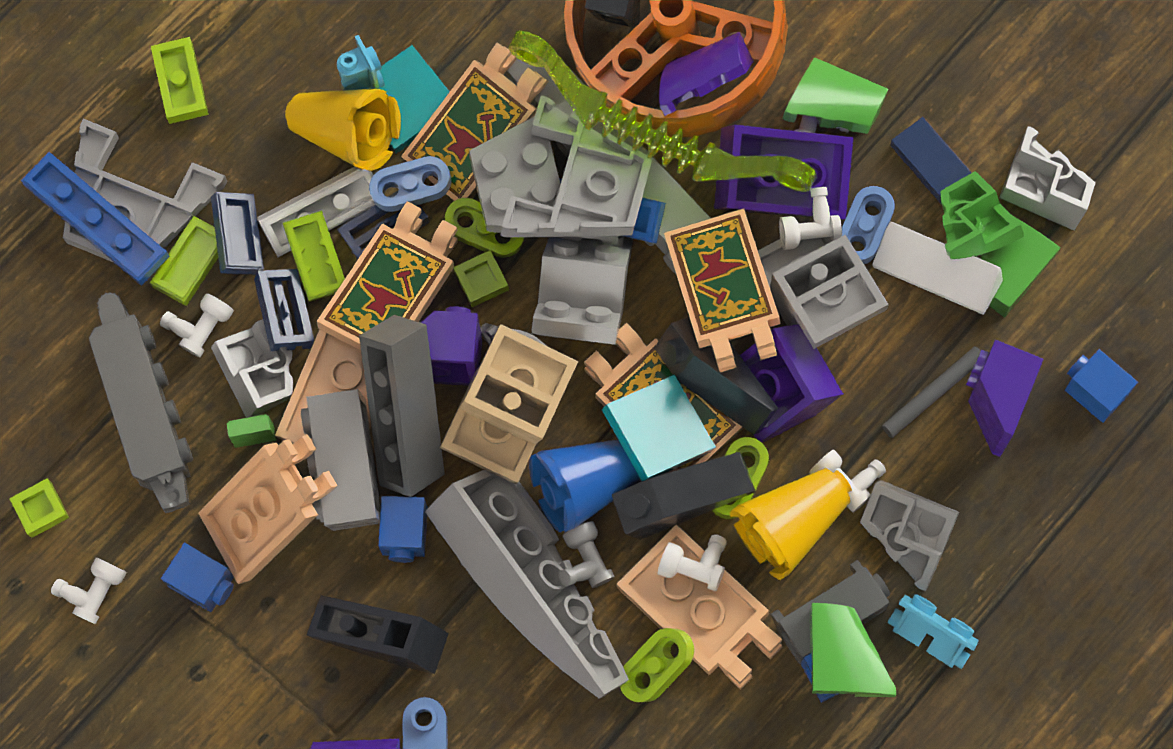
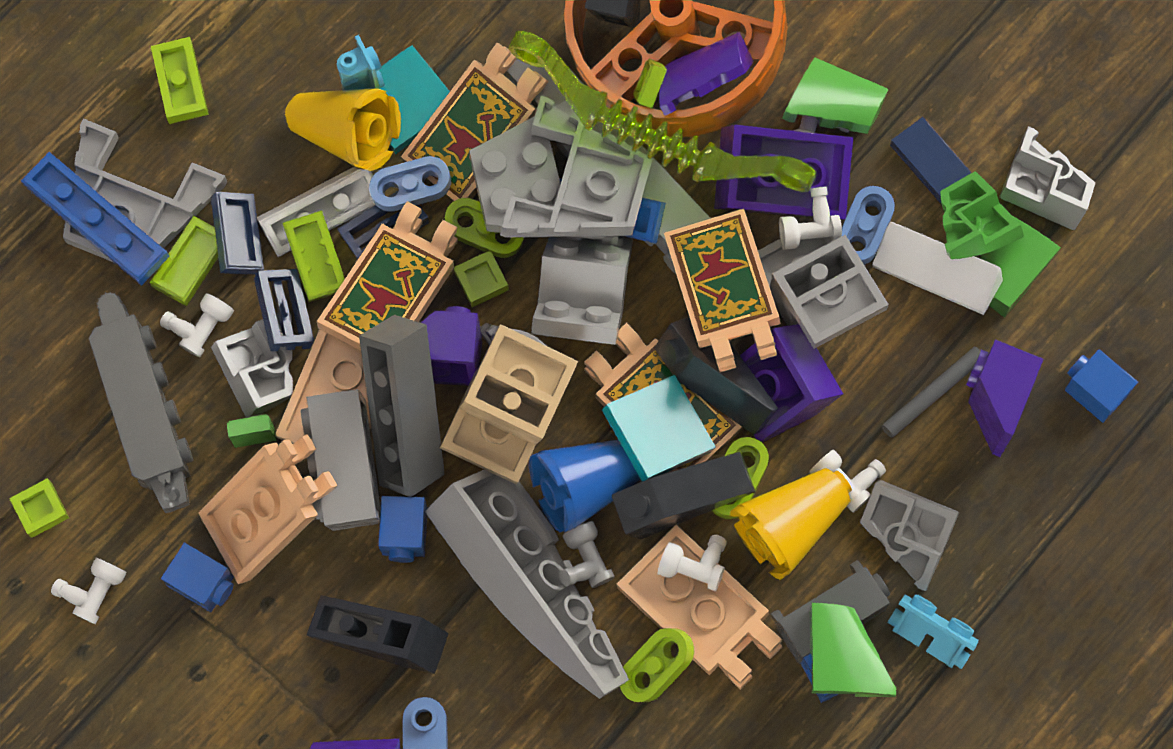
(649, 83): none -> lime tile

